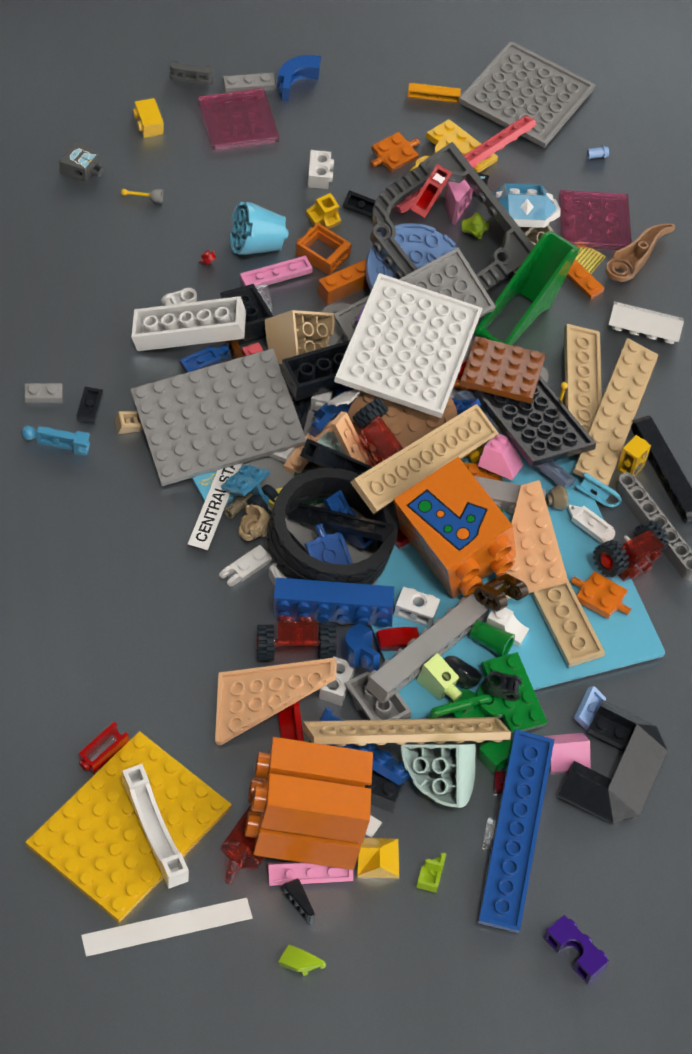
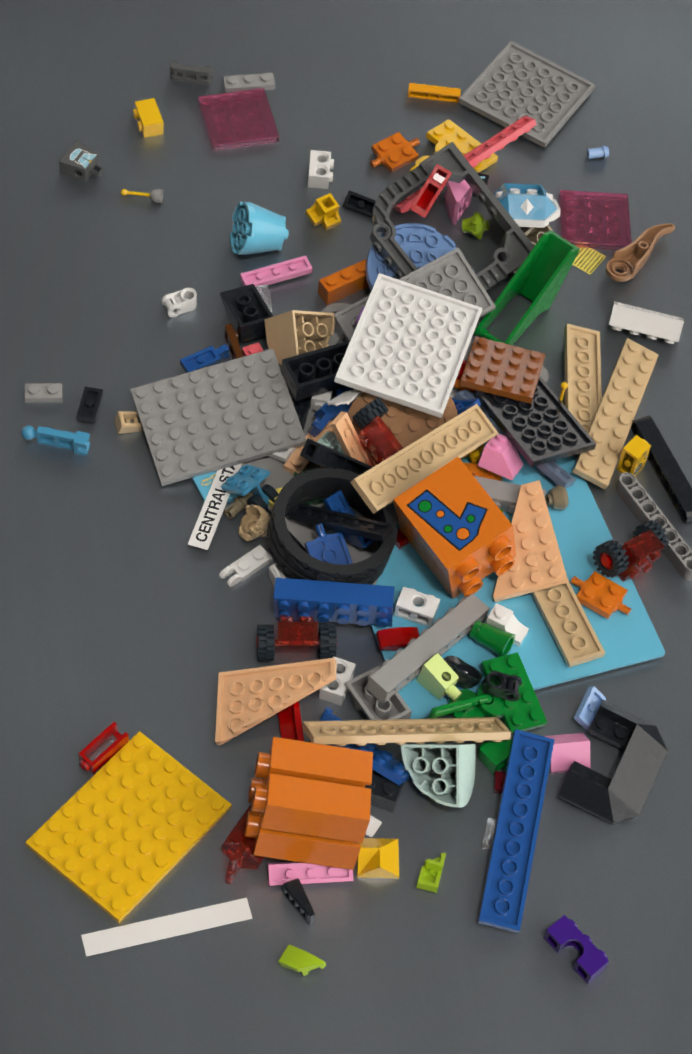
(164, 850): white arch -> none
(188, 323): white brick -> none
(208, 257): red plate -> none
(297, 68): blue arch -> none
(328, 265): orange window -> none
(359, 648): blue arch -> none
(493, 592): dark brown connector -> none
(584, 280): orange plate -> none
(592, 523): white plate -> none
(602, 493): medium azure piece -> none

